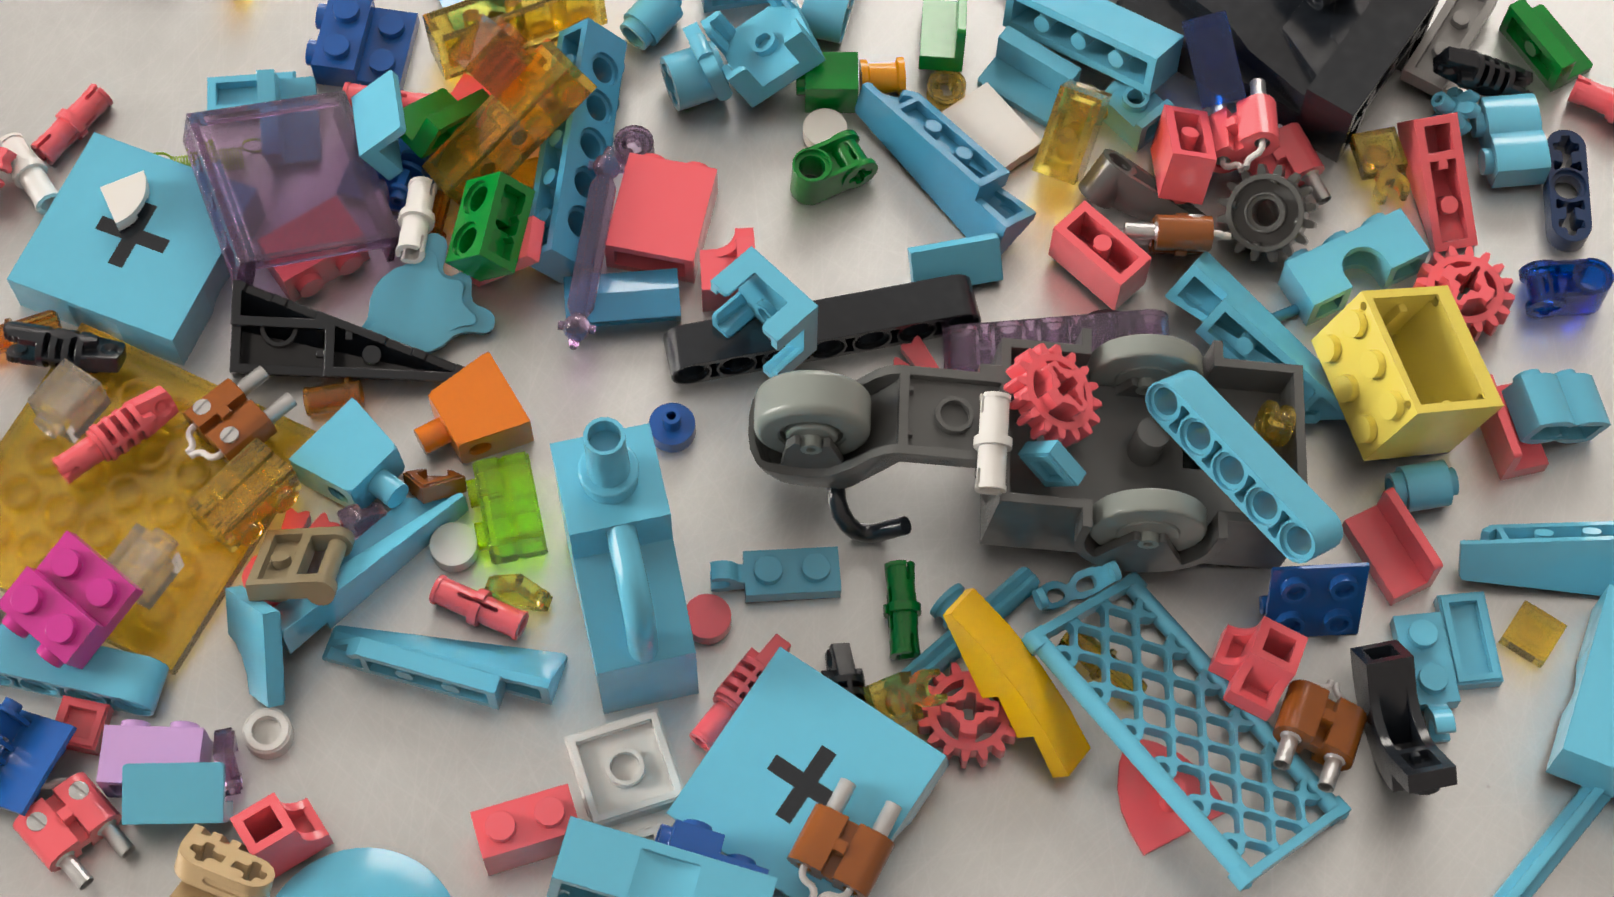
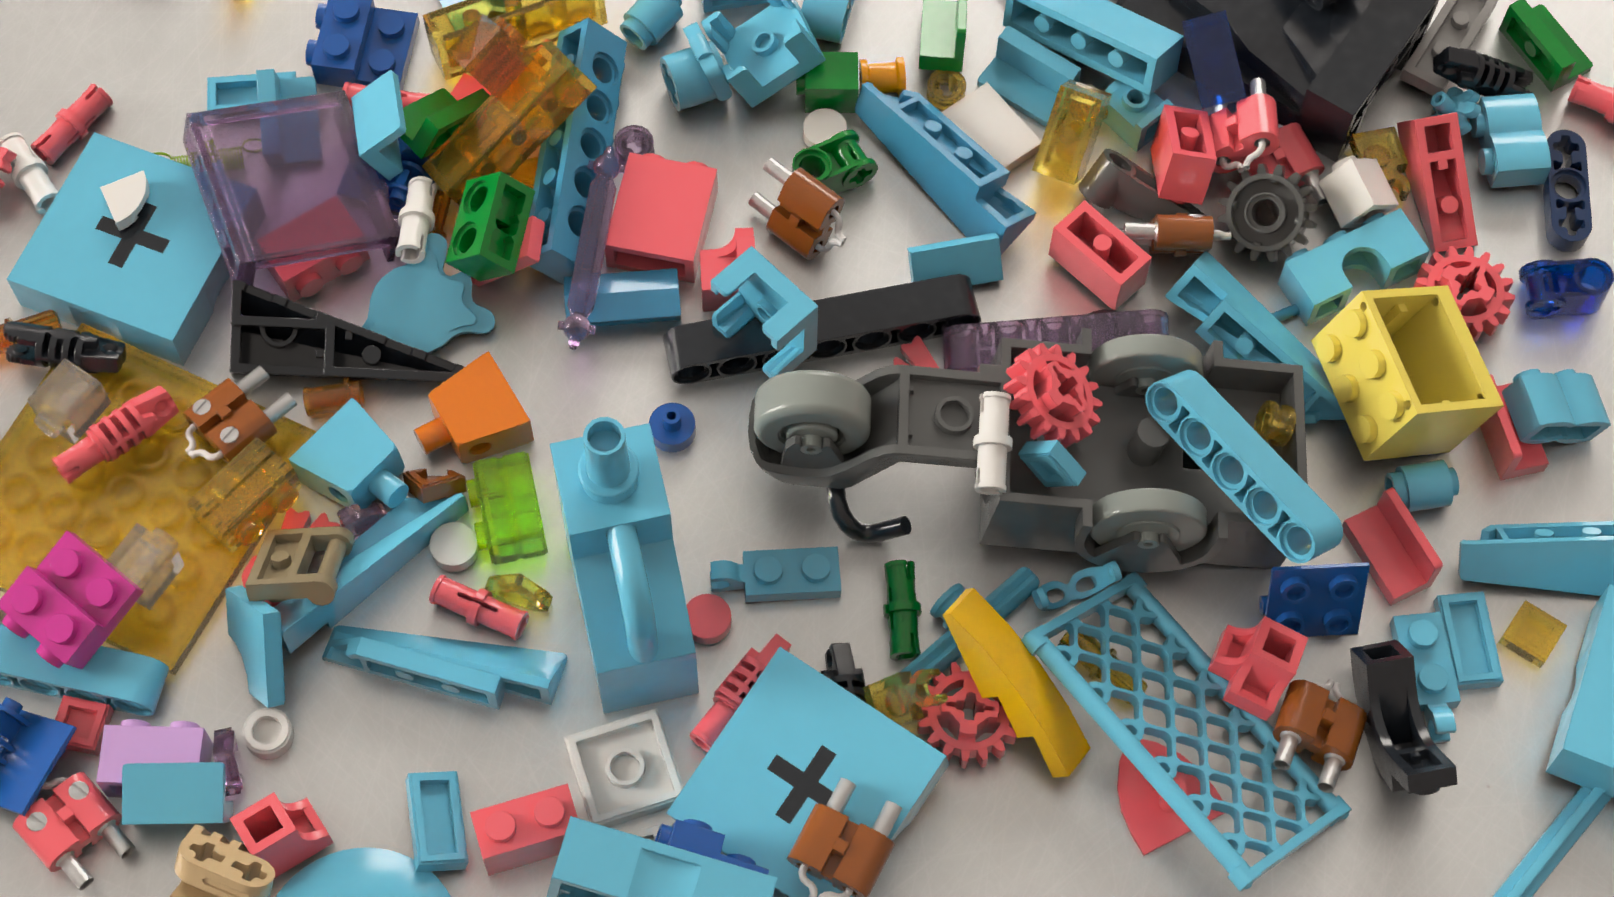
(436, 821): none -> medium azure tile
(804, 211): none -> dark orange piece
(1357, 191): none -> white brick

